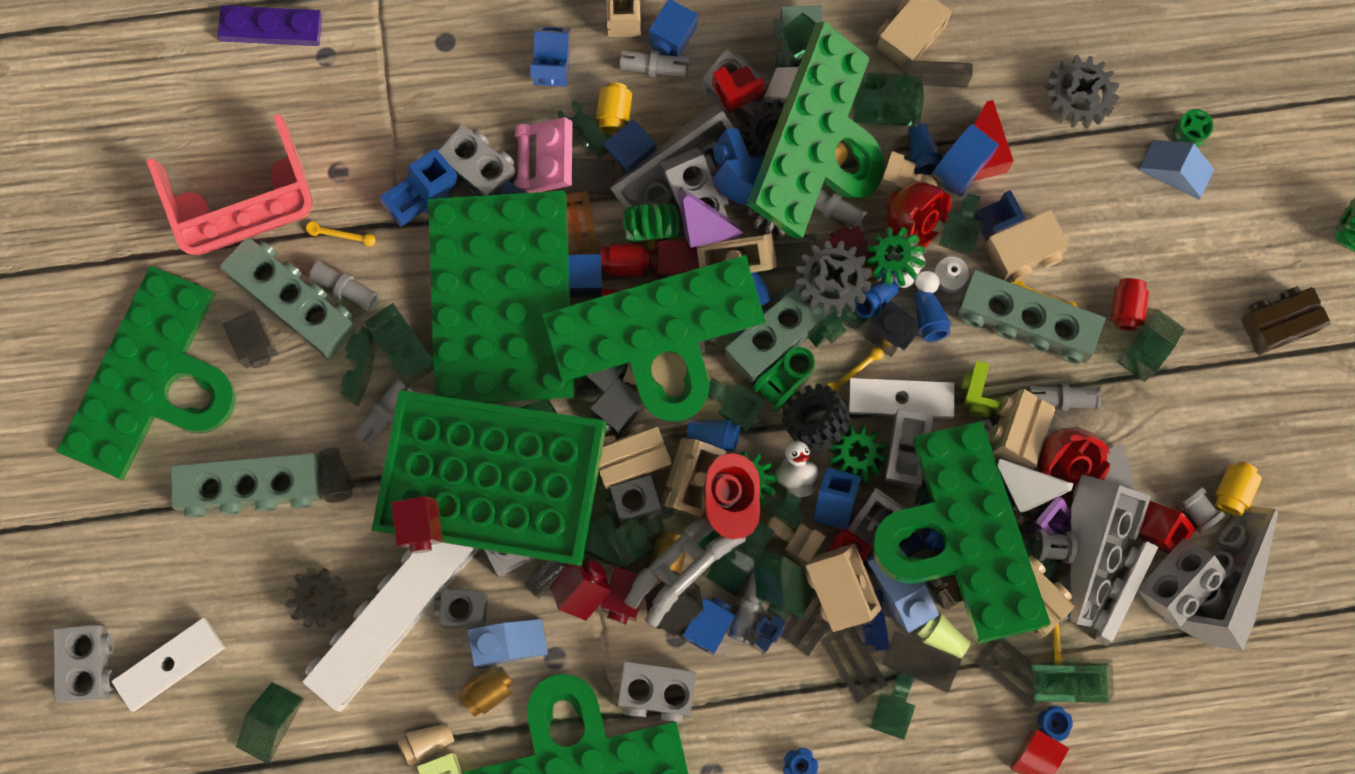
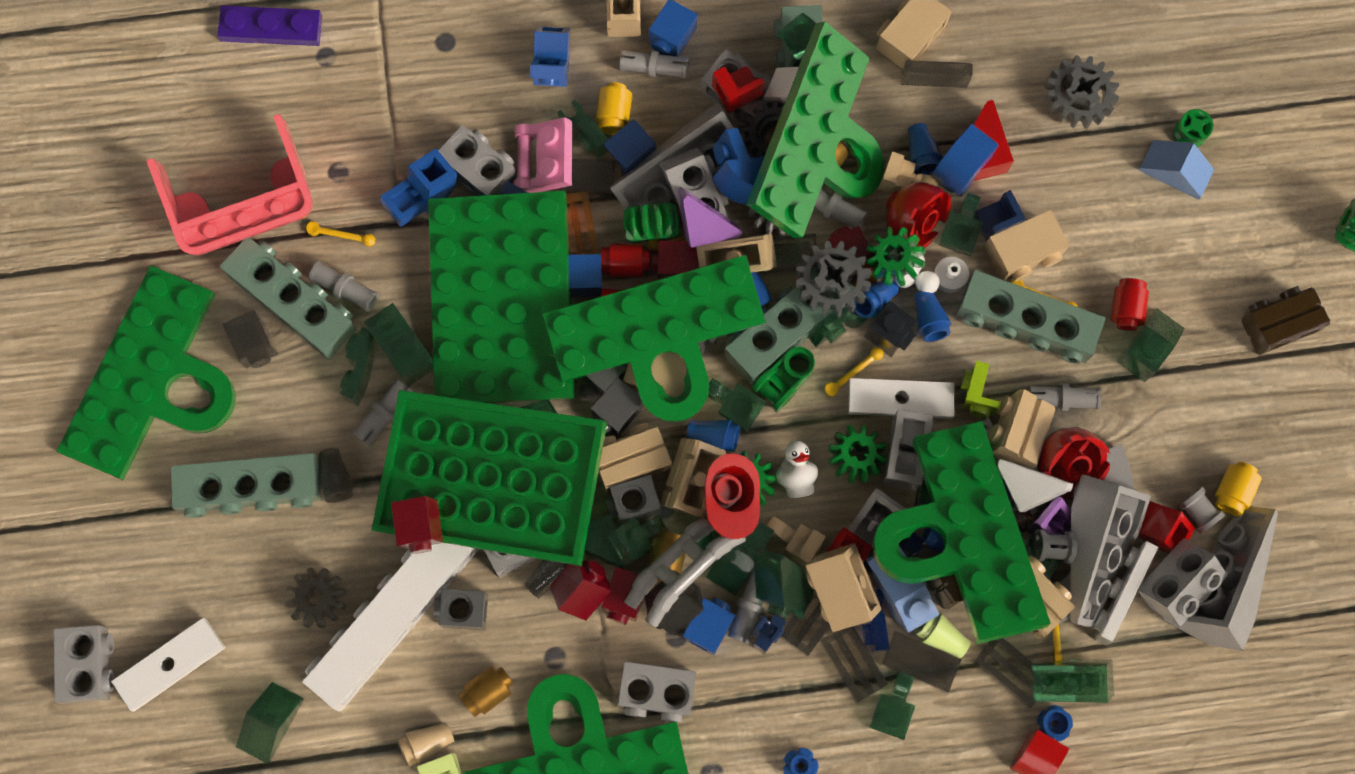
(507, 642): medium blue slope -> none
(786, 510): clear green plate -> none
(807, 405): black tyre -> none
(836, 498): blue brick -> none
(889, 100): clear green brick -> none

